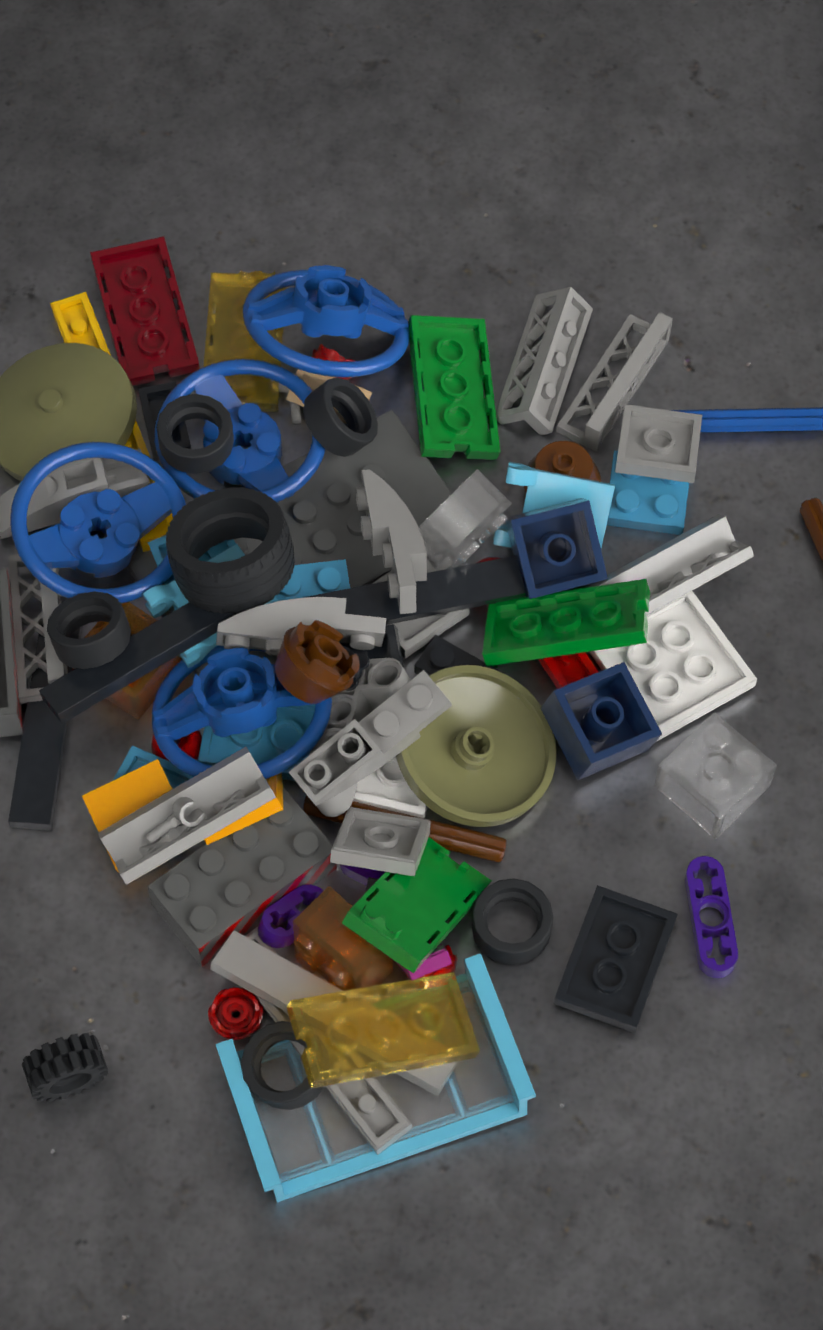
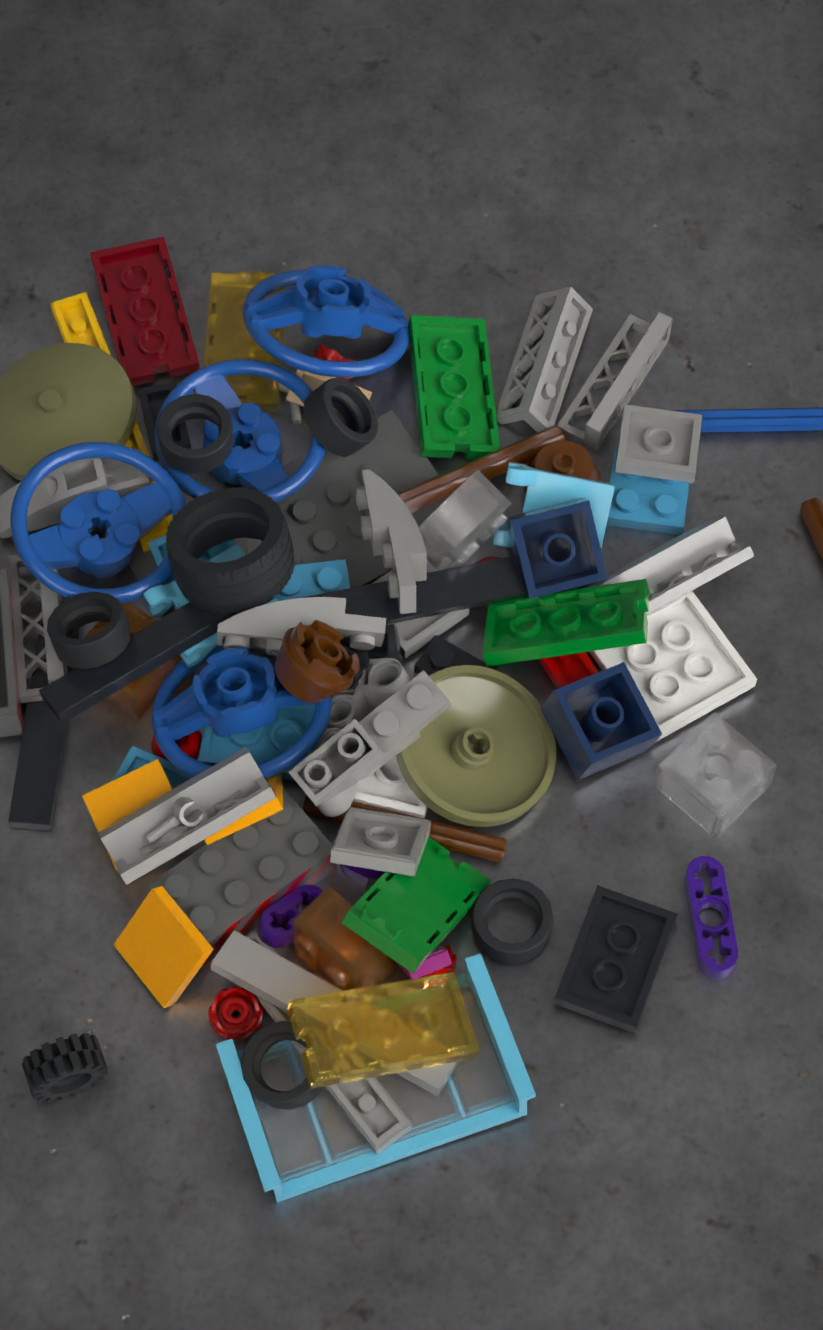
(163, 946): none -> light orange tile
(489, 465): none -> reddish brown axle

